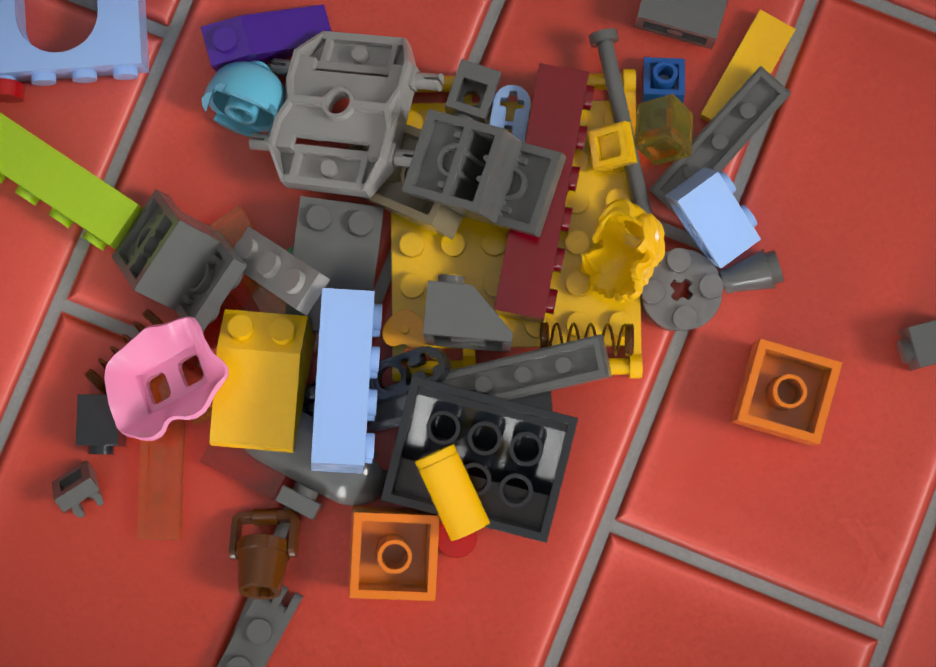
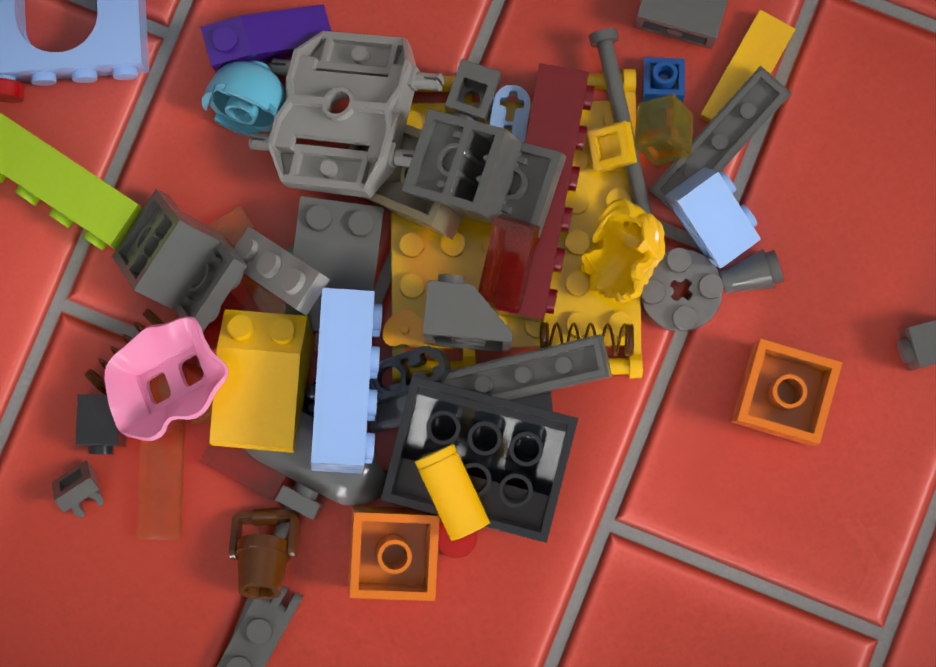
(508, 261): none -> clear red tile

